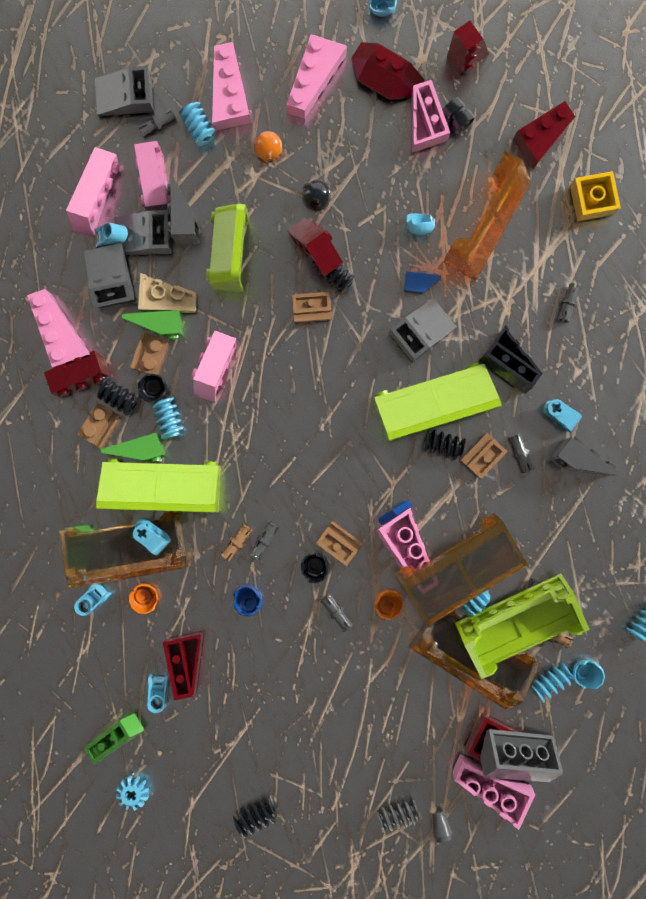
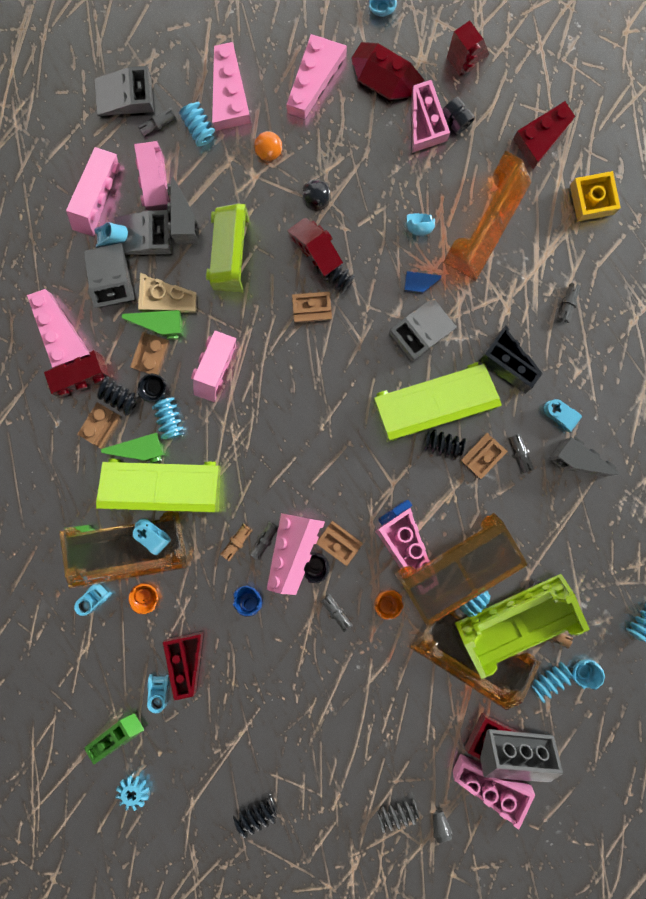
(292, 552): none -> bright pink wedge

